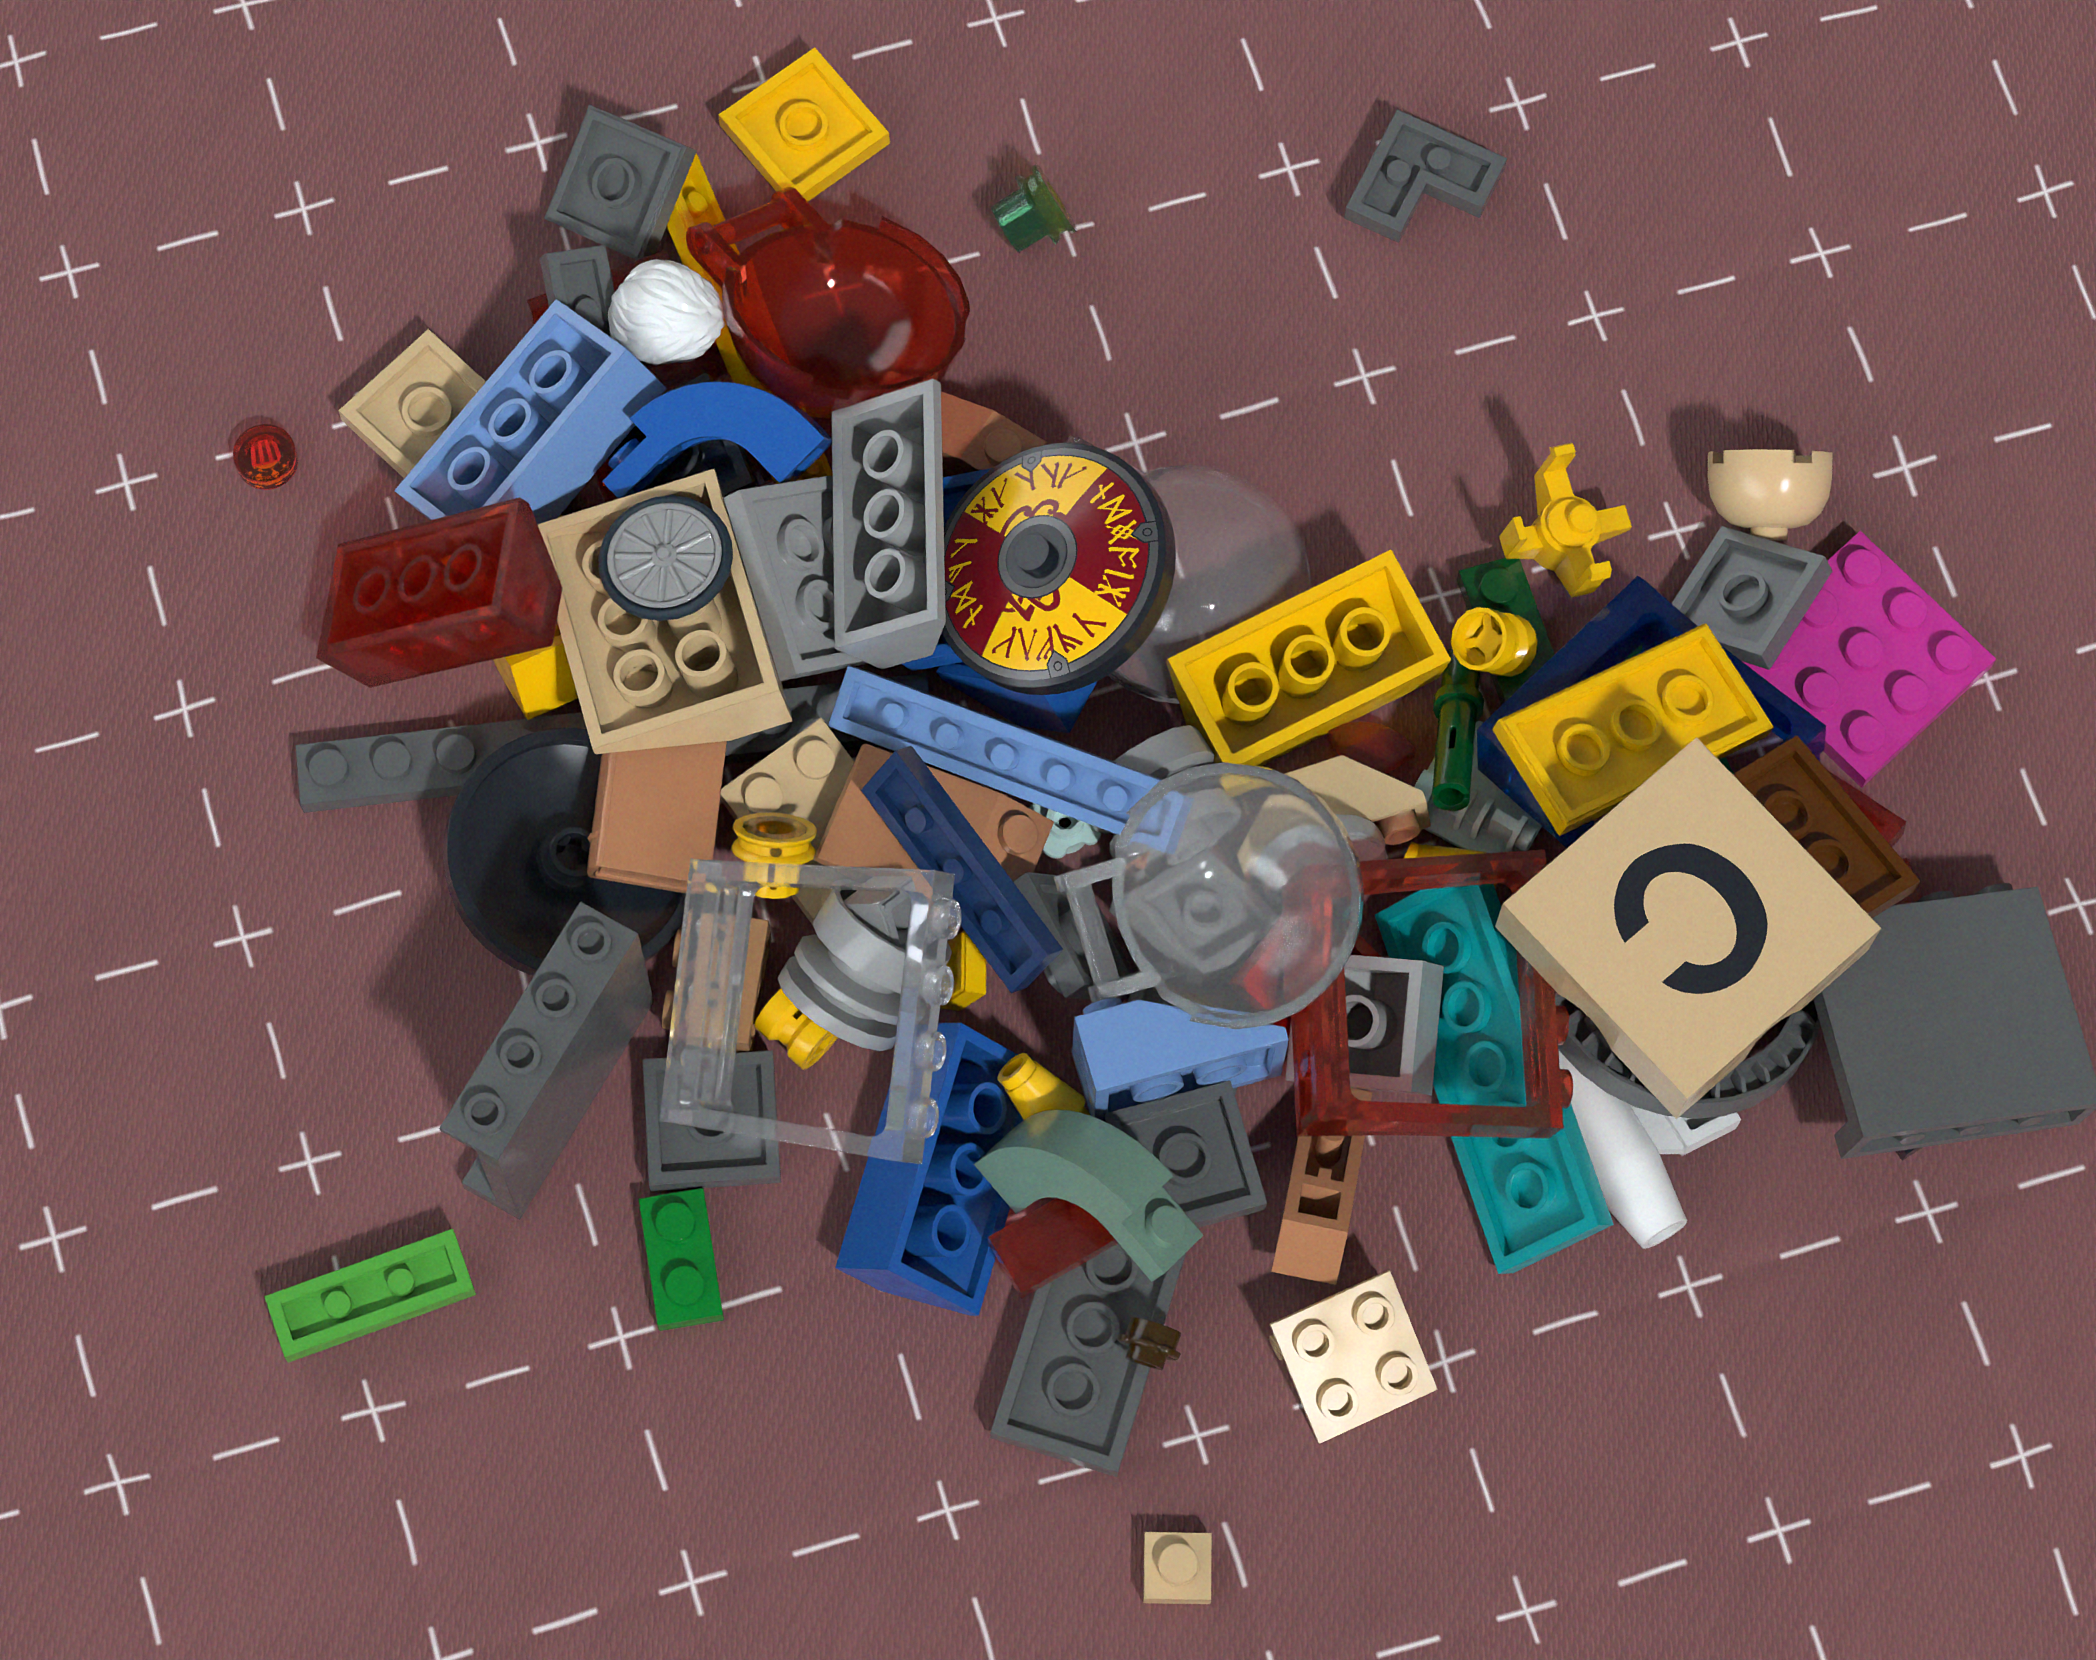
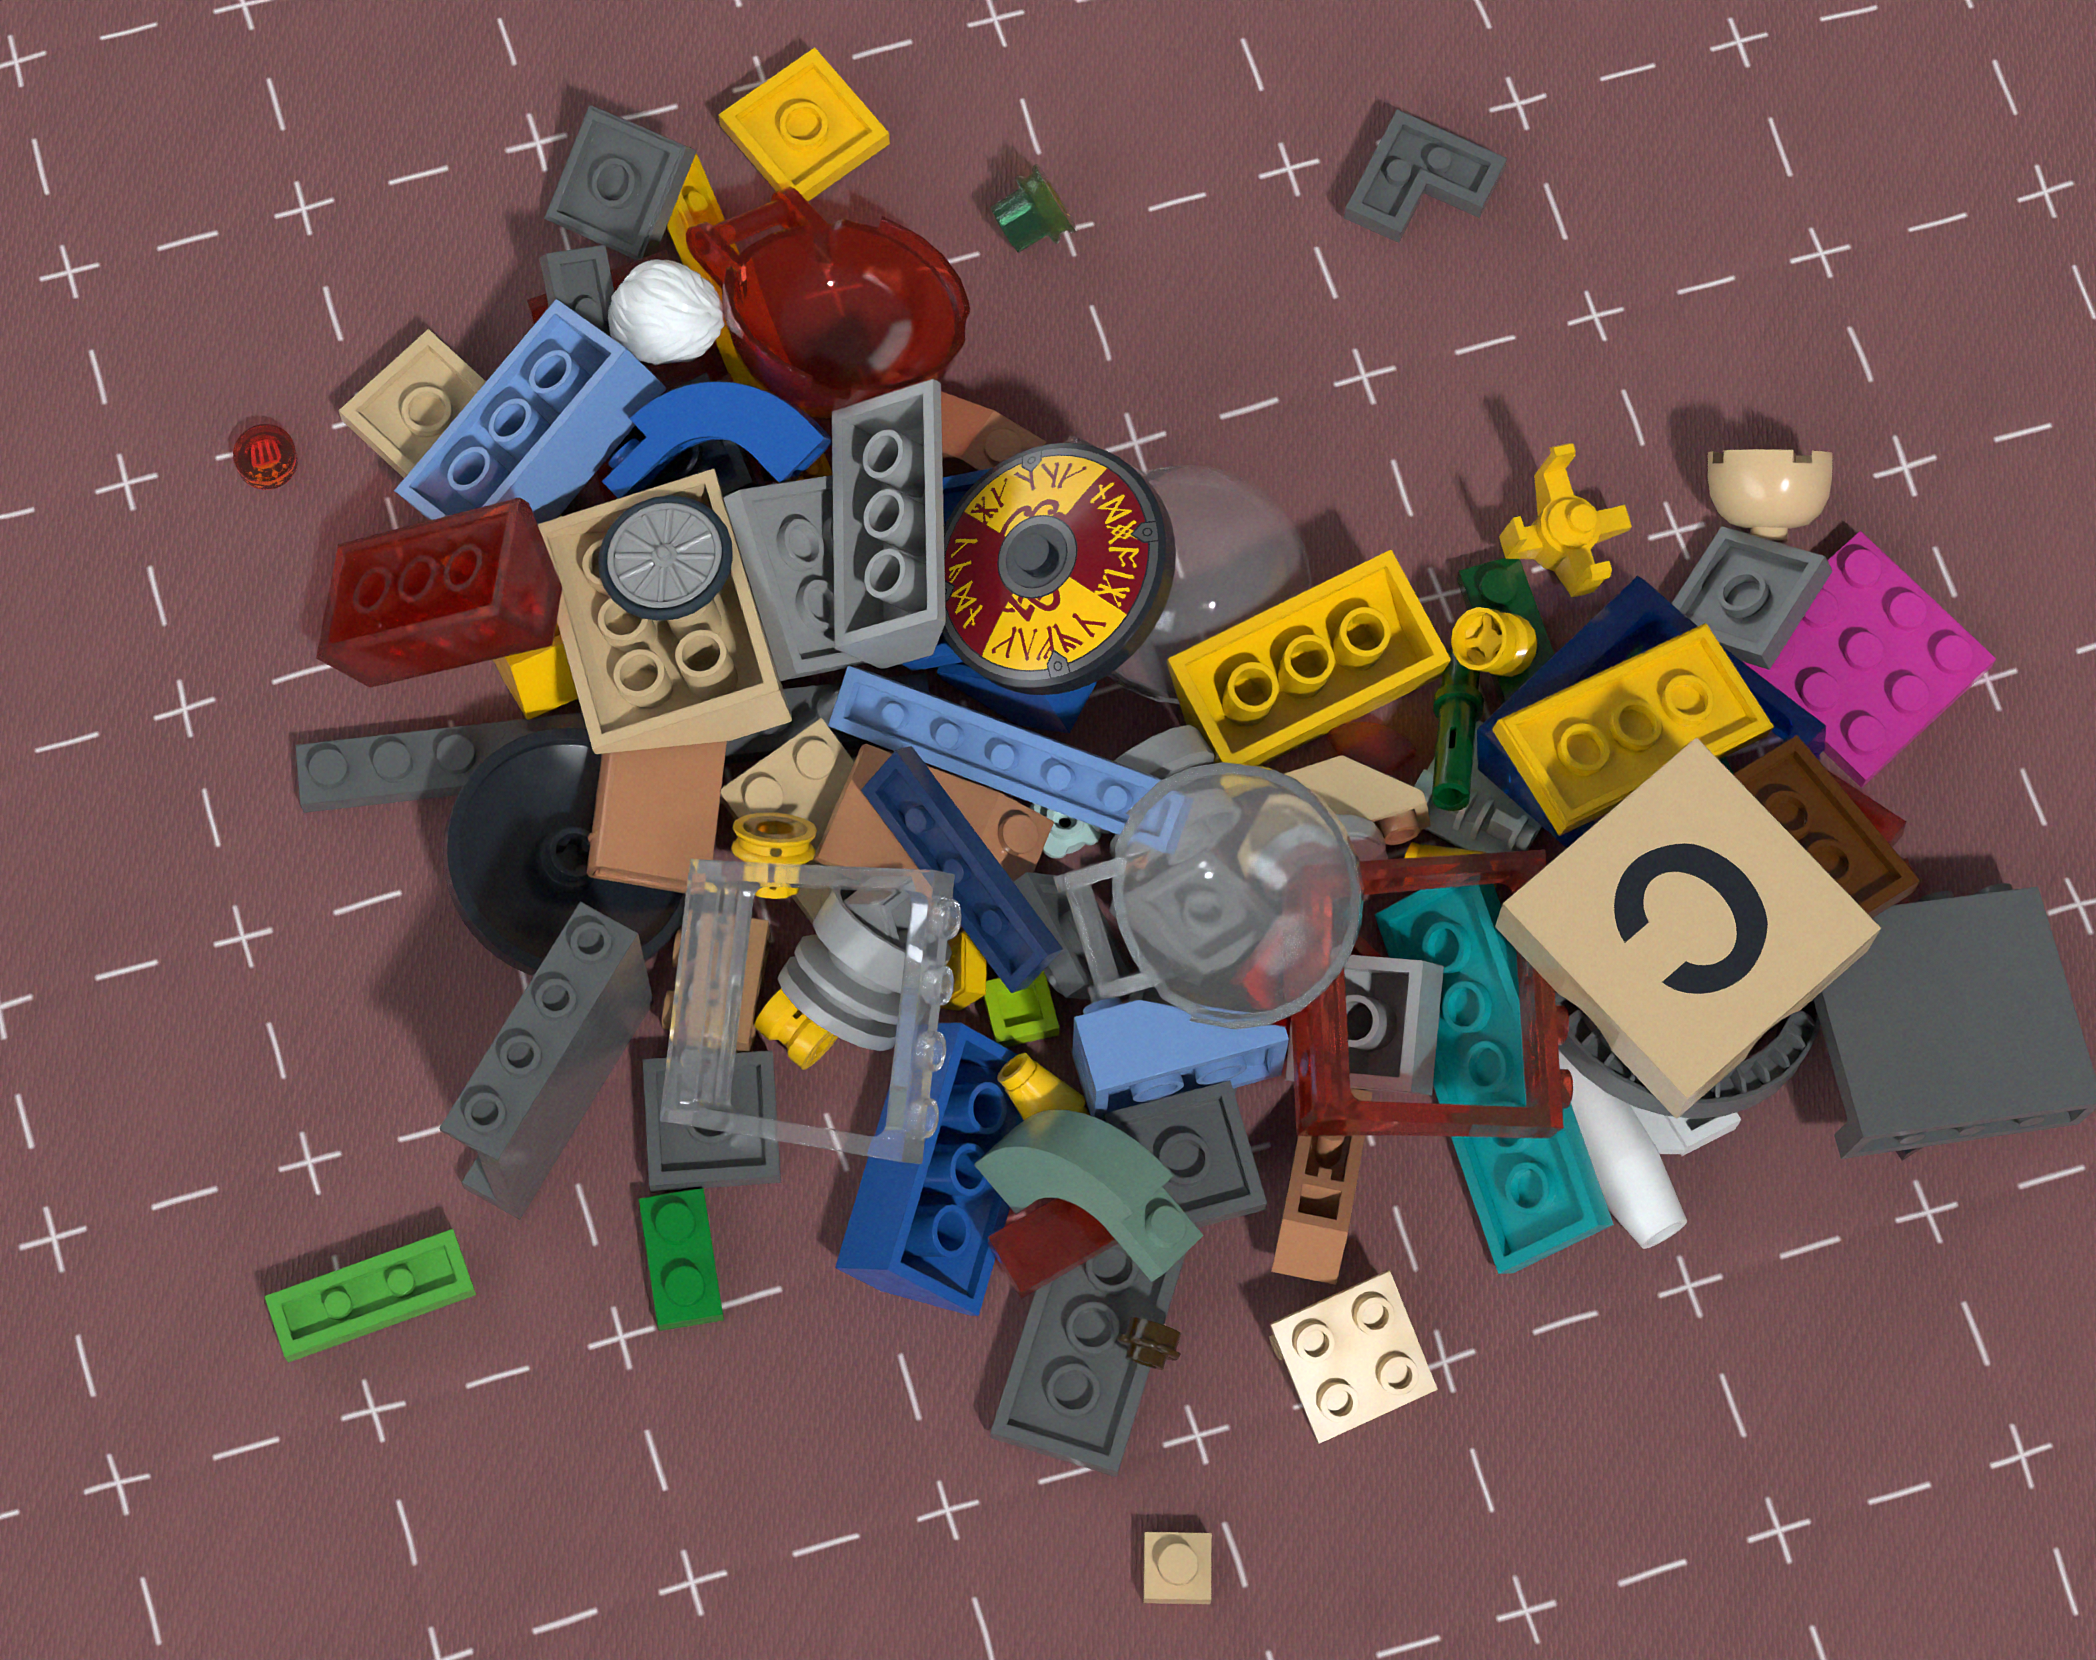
(1022, 1014): none -> lime plate

